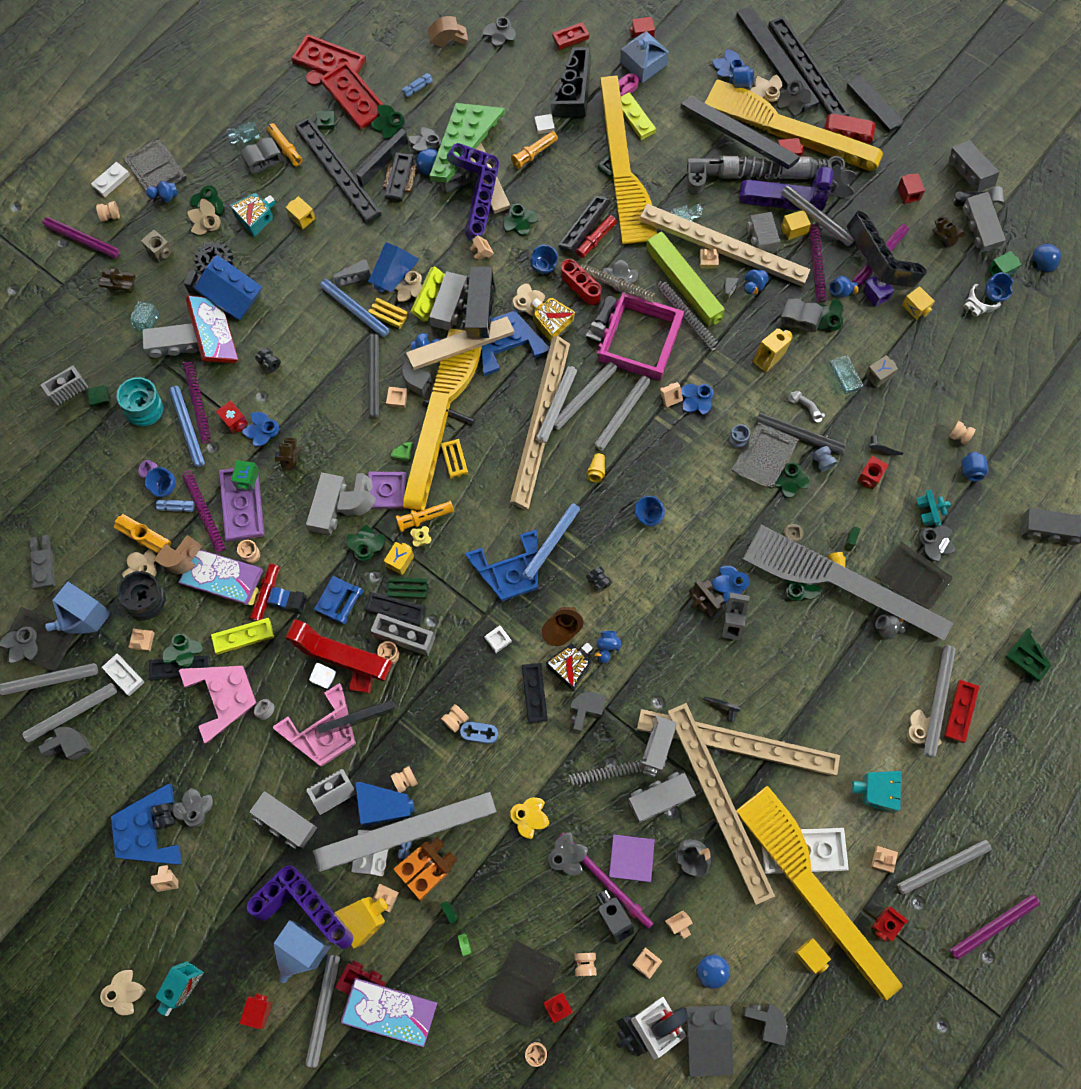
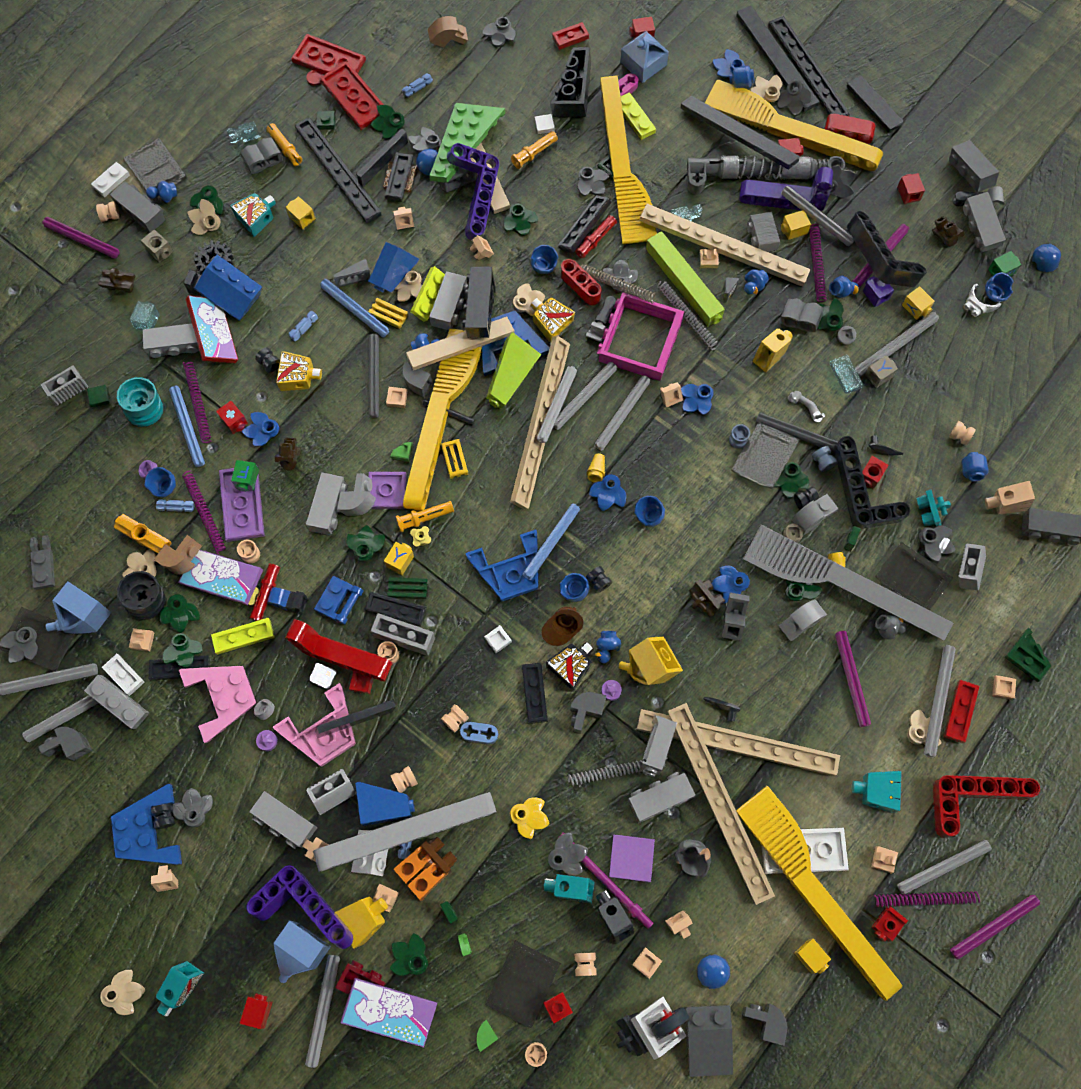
(116, 701): none -> light grey brick
(138, 206): none -> brick
(179, 616): none -> dark green plate
(266, 740): none -> medium lavender tile
(296, 372): none -> torso
(303, 325): none -> medium blue axle
(310, 846): none -> light nougat tile
(403, 218): none -> light nougat tile
(407, 954): none -> dark green plate
(485, 1036): none -> bright green tile
(512, 367): none -> lime slope
(574, 587): none -> blue hair
(579, 889): none -> teal torso
(593, 183): none -> dark grey plate
(608, 495): none -> blue plate
(612, 690): none -> medium lavender tile
(651, 662): none -> yellow piece
(802, 619): none -> light grey brick
(804, 498): none -> black wheel
(813, 513): none -> light grey brick
(846, 335): none -> light grey tile
(852, 679): none -> magenta axle
(860, 491): none -> black beam
(898, 342): none -> light grey axle
(927, 898): none -> magenta piece
(972, 567): none -> light grey brick
(976, 790): none -> red beam
(1004, 687): none -> light nougat tile
(1012, 498): none -> light nougat torso

